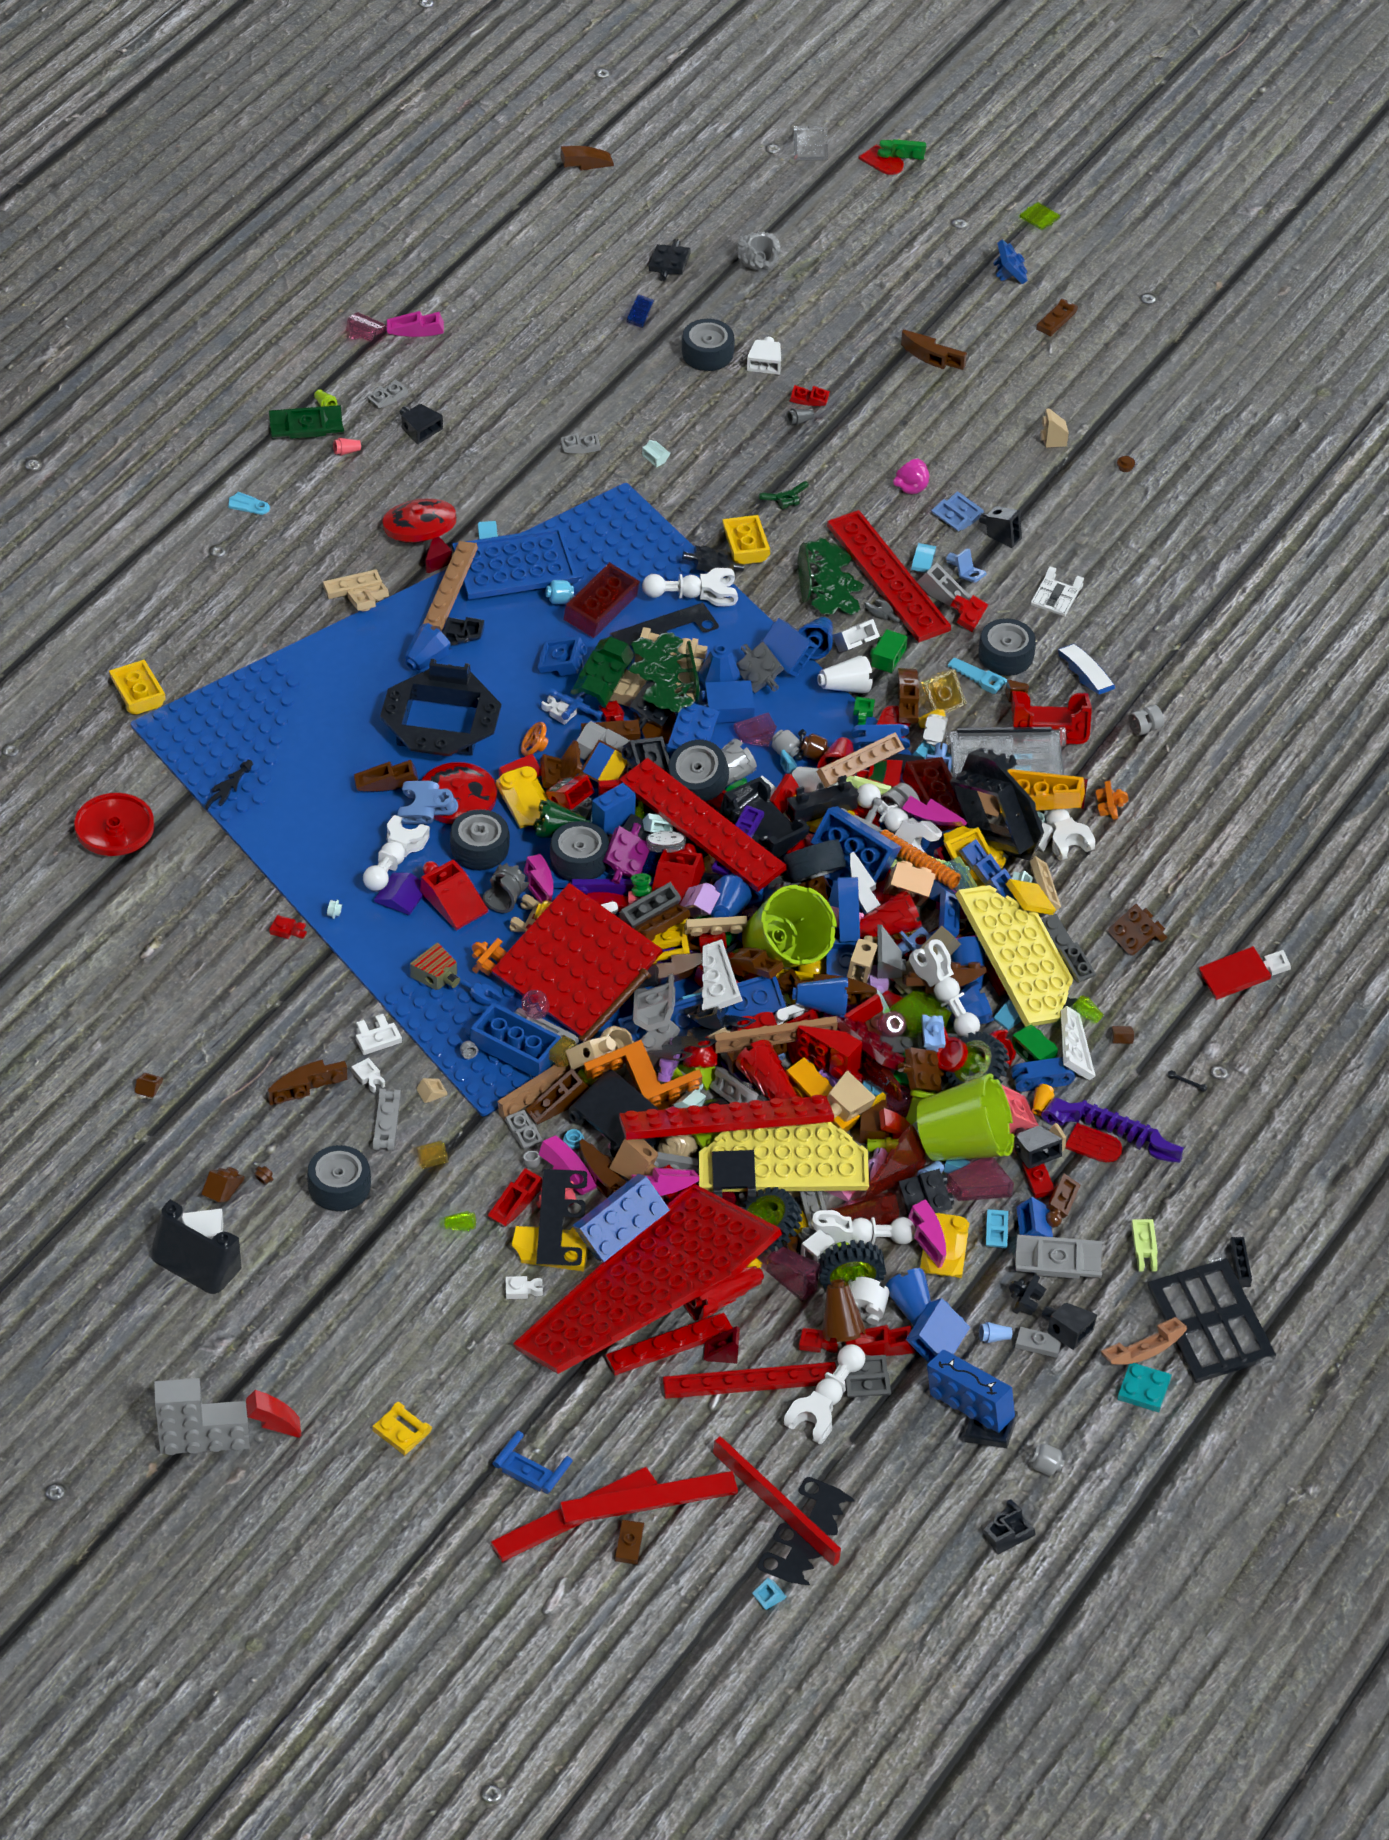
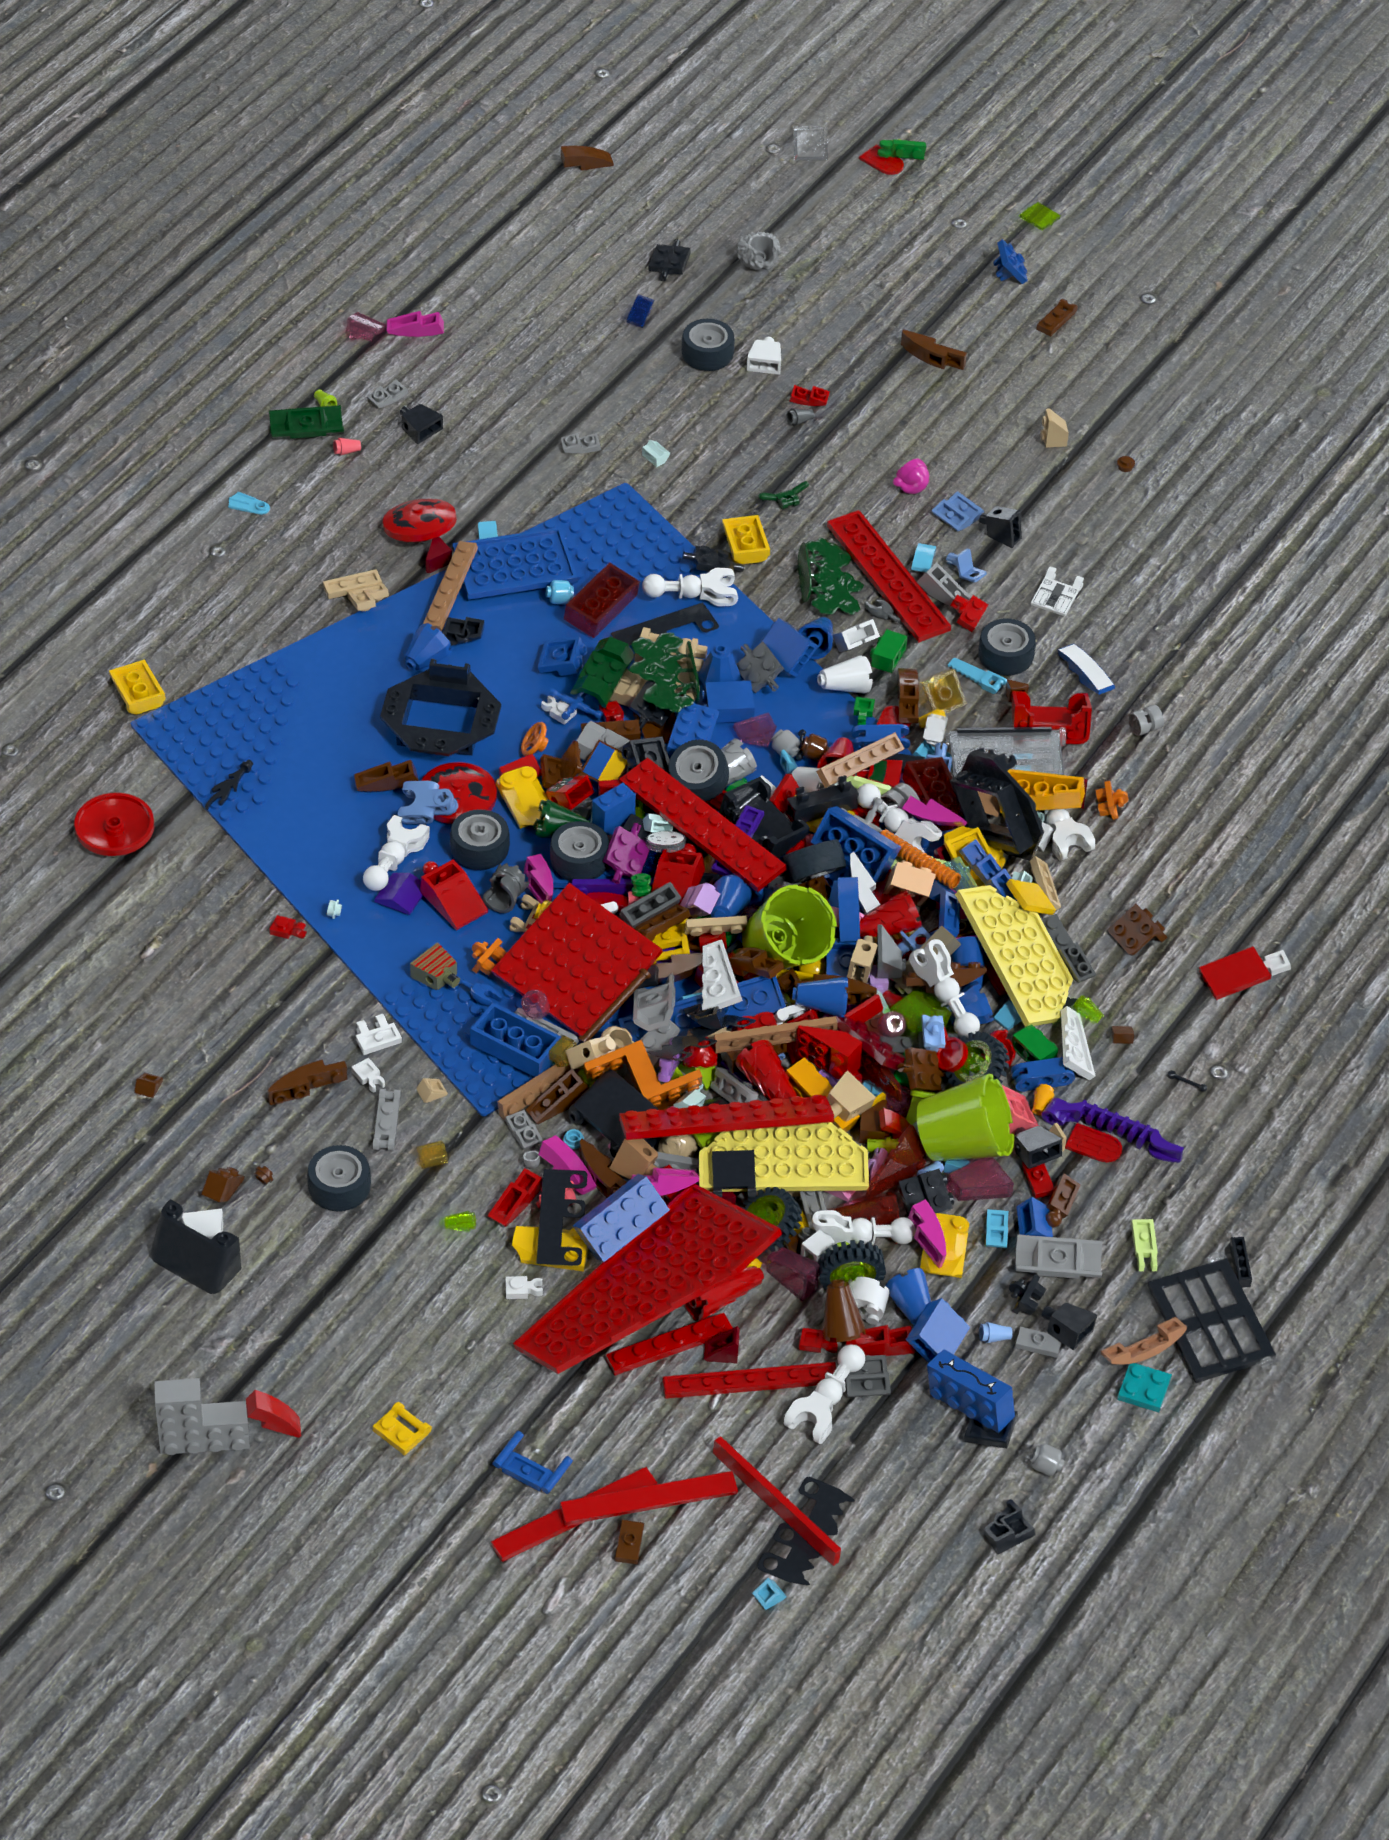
(468, 1049): light grey hinge -> none

